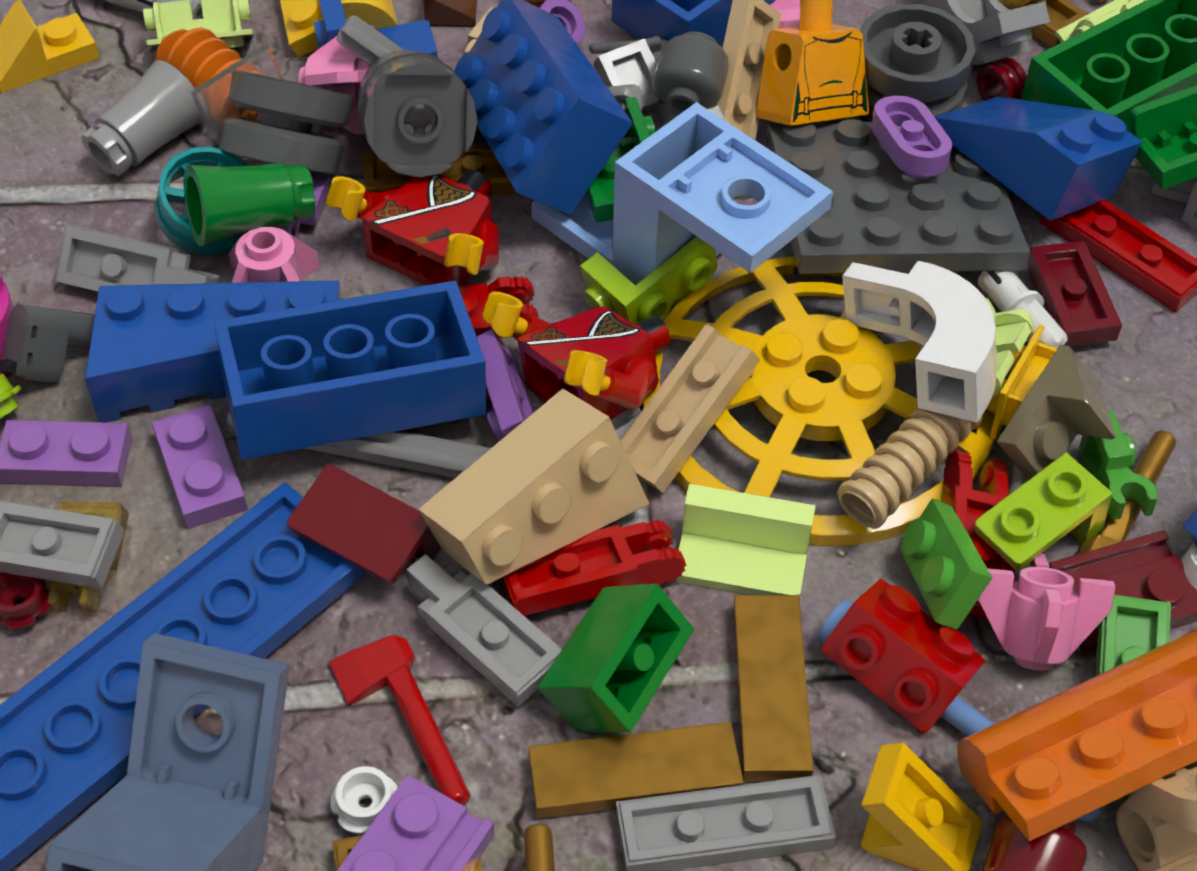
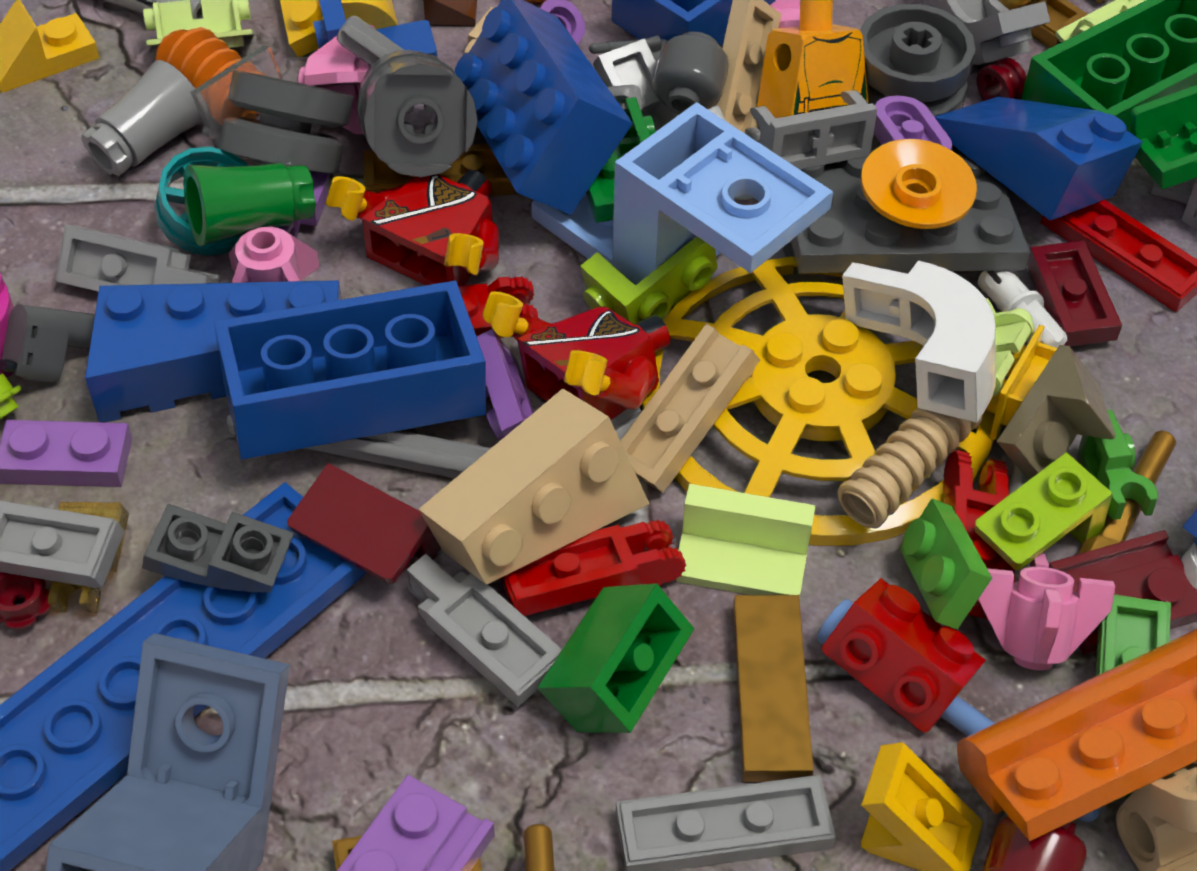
(199, 466): medium lavender plate -> none
(217, 554): none -> dark grey slope
(352, 788): white plate -> none
(390, 663): red piece -> none
(609, 769): pearl gold tile -> none
(819, 135): none -> light grey hinge
(918, 183): none -> light orange dish

